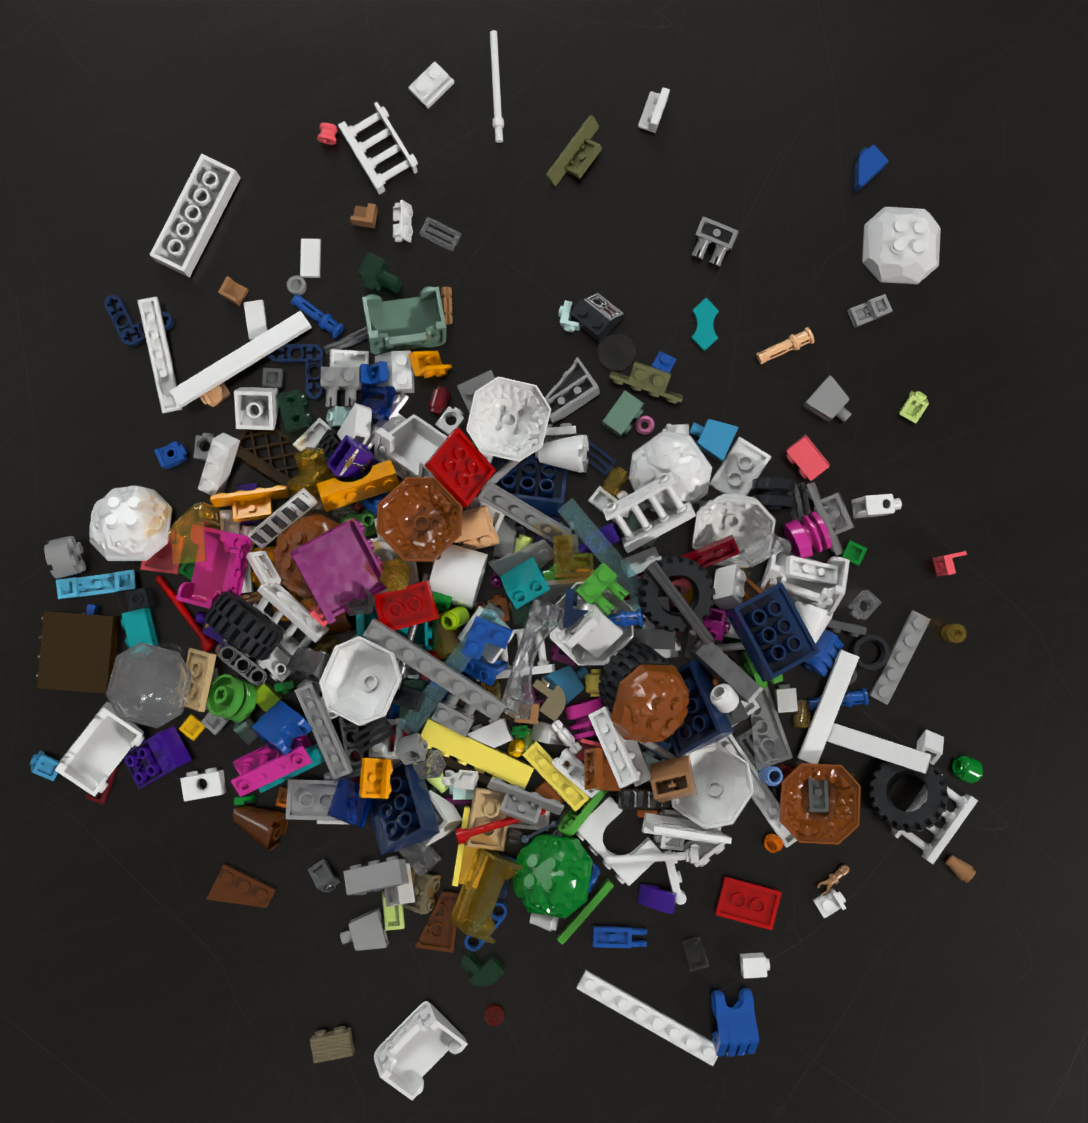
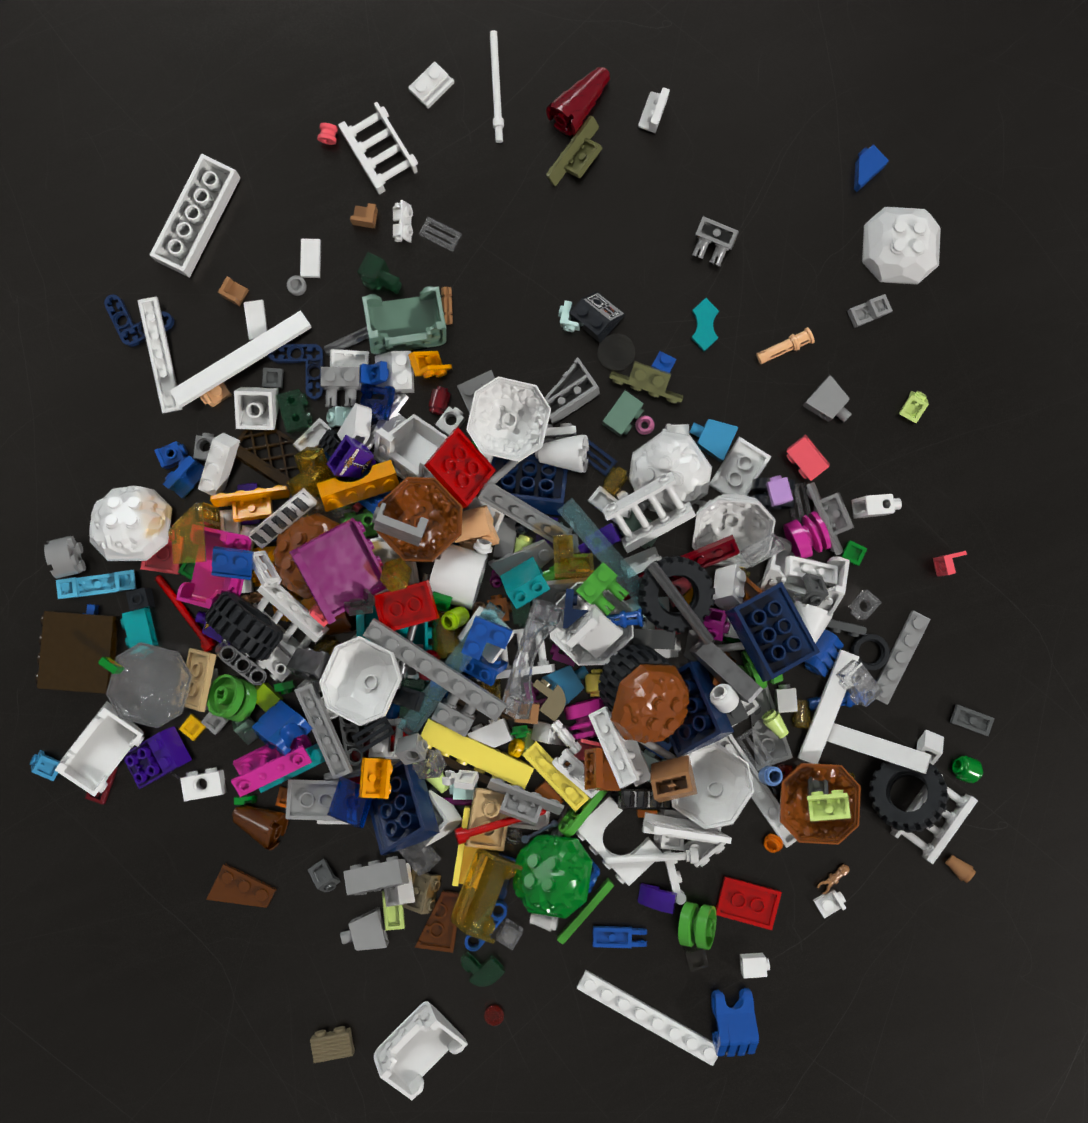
(111, 665): none -> green tile
(184, 477): none -> blue bracket
(232, 563): none -> blue plate
(324, 320): blue pin -> none
(397, 528): none -> light grey panel
(483, 546): none -> white plate
(509, 934): none -> clear brick
(576, 103): none -> dark red cone
(697, 925): none -> bright green wheel
(775, 723): none -> yellowish green cone
(779, 490): none -> lavender brick
(815, 589): none -> dark grey bracket
(829, 806): none -> yellowish green bracket
(859, 683): none -> clear brick
(948, 633): clear yellow brick -> none
(972, 720): none -> dark grey plate

